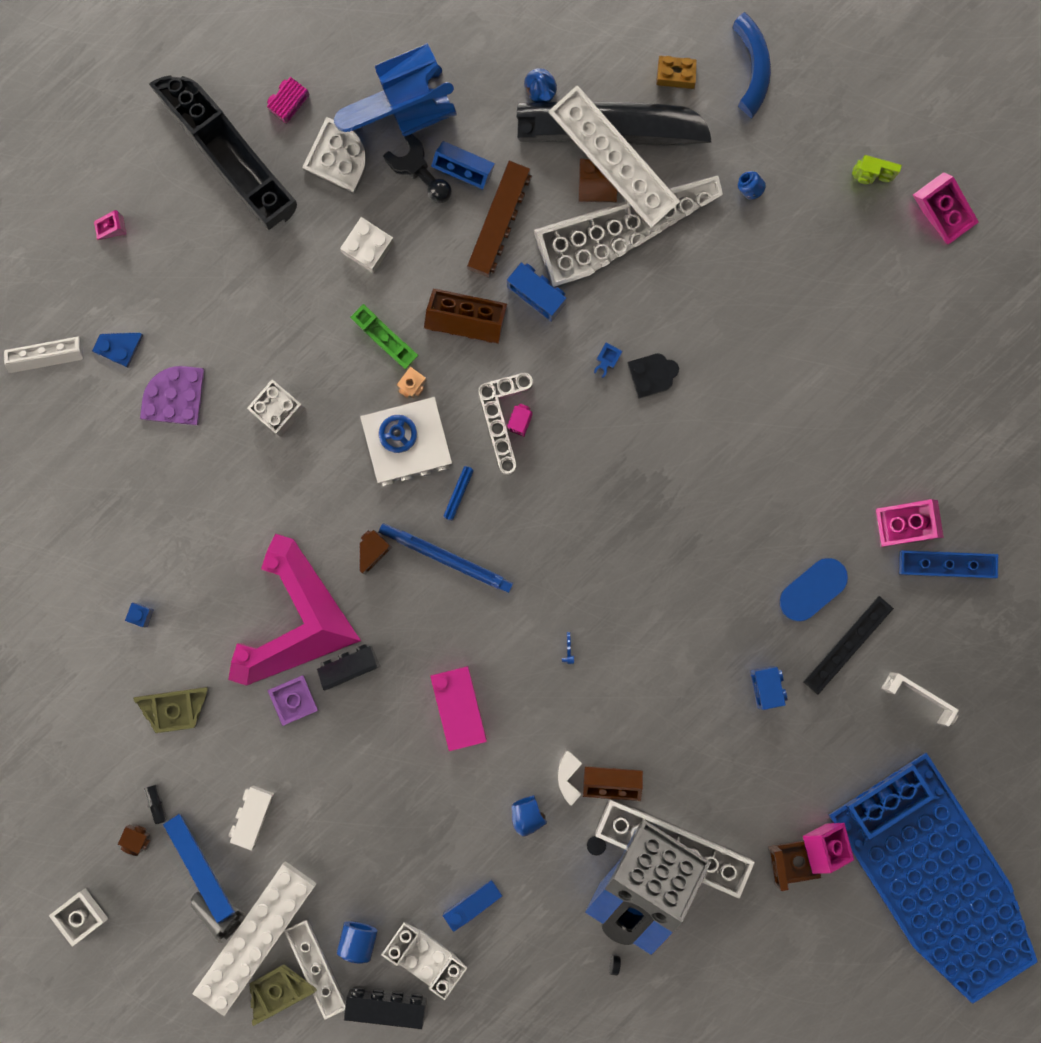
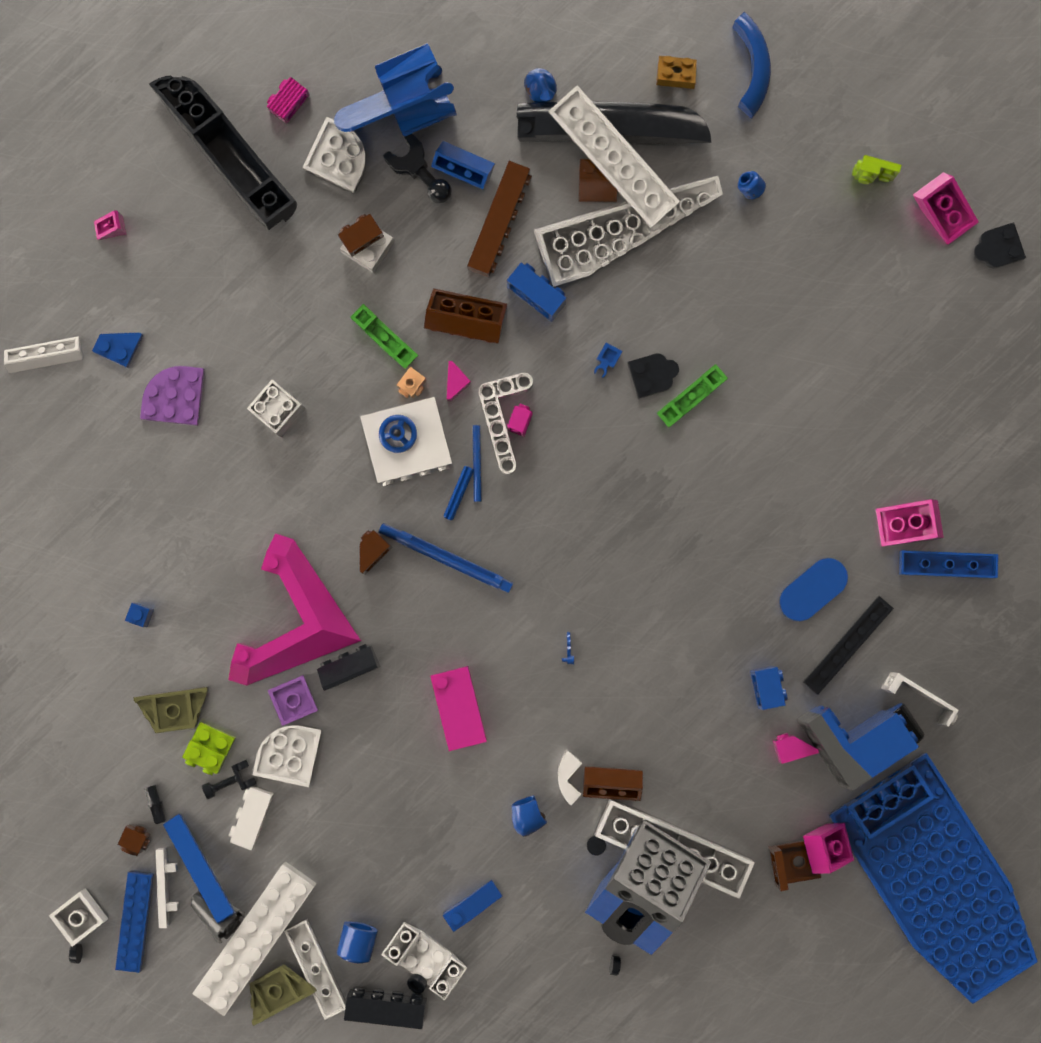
(75, 954): none -> black tile
(134, 921): none -> blue piece
(162, 870): none -> white hinge
(208, 749): none -> lime plate
(209, 790): none -> black bar
(288, 755): none -> white plate
(360, 234): none -> reddish brown brick
(417, 983): none -> black tile
(456, 381): none -> dark pink slope
(477, 463): none -> blue bar
(692, 395): none -> bright green slope
(791, 748): none -> dark pink slope
(867, 748): none -> piece
(1000, 246): none -> black plate

